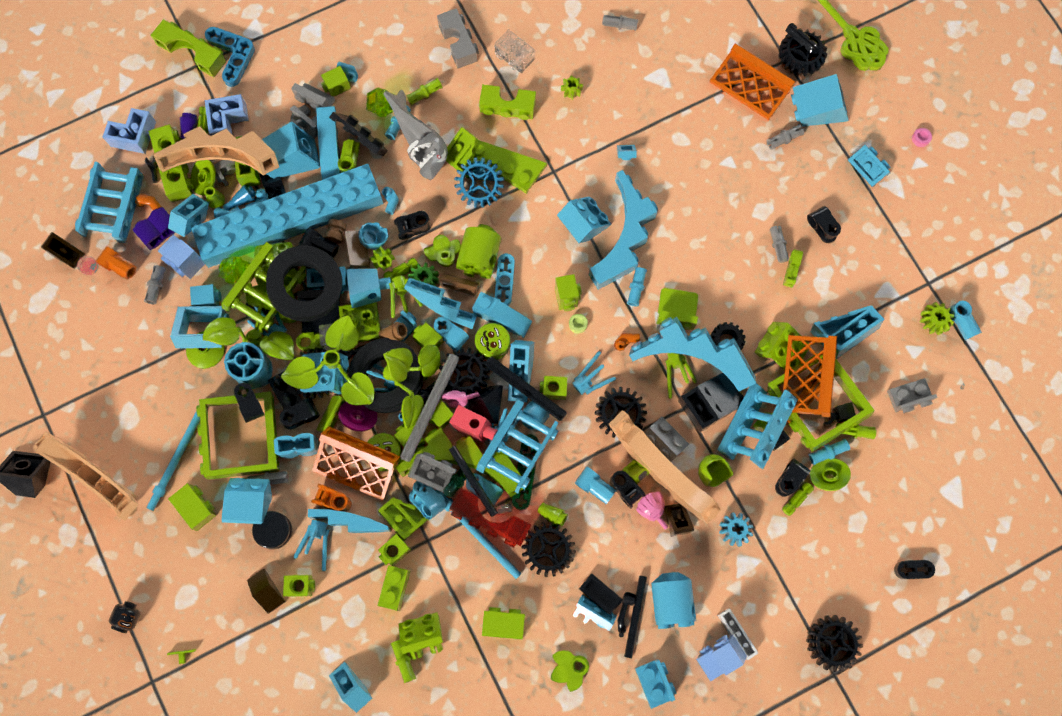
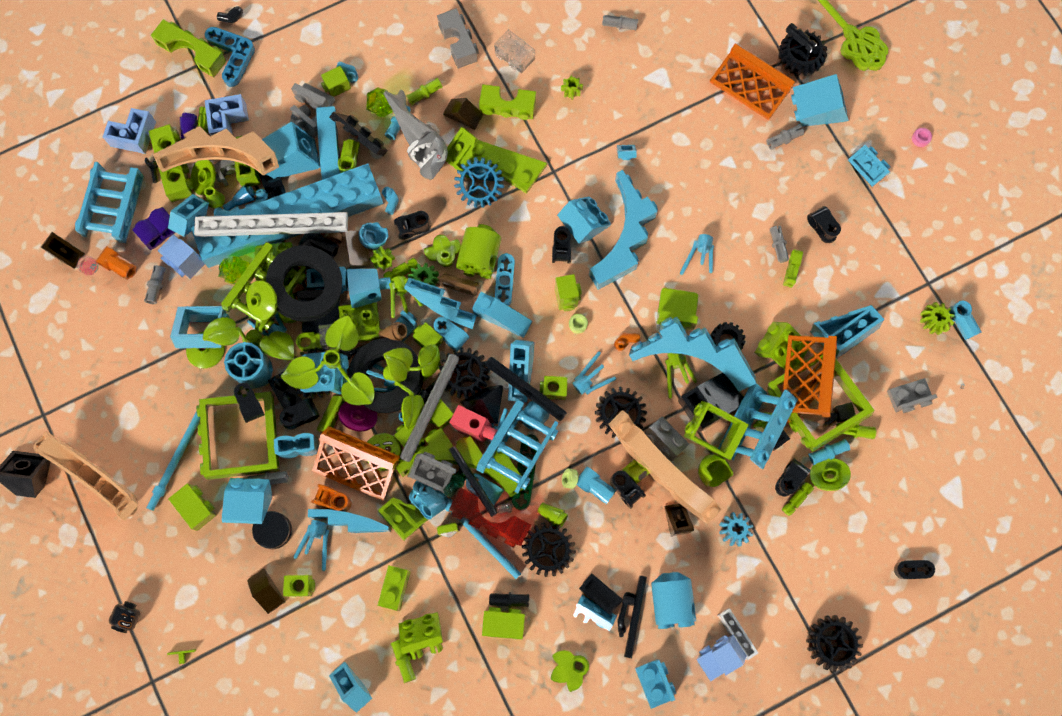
(143, 199): orange arm -> none
(205, 295): medium azure brick -> none
(232, 16): none -> black arm
(261, 300): none -> lime dish
(271, 224): none -> white tile
(403, 550): lime brick -> none
(447, 530): none -> lime tile
(455, 398): bright pink piece -> none
(463, 112): none -> dark brown slope
(492, 341): lime head -> none
(509, 600): none -> black axle
(561, 248): none -> black piece
(570, 478): none -> yellowish green tile
(637, 286): medium azure pin -> none
(652, 507): bright pink piece -> none
(704, 246): none -> medium azure plant
(732, 439): none -> lime window

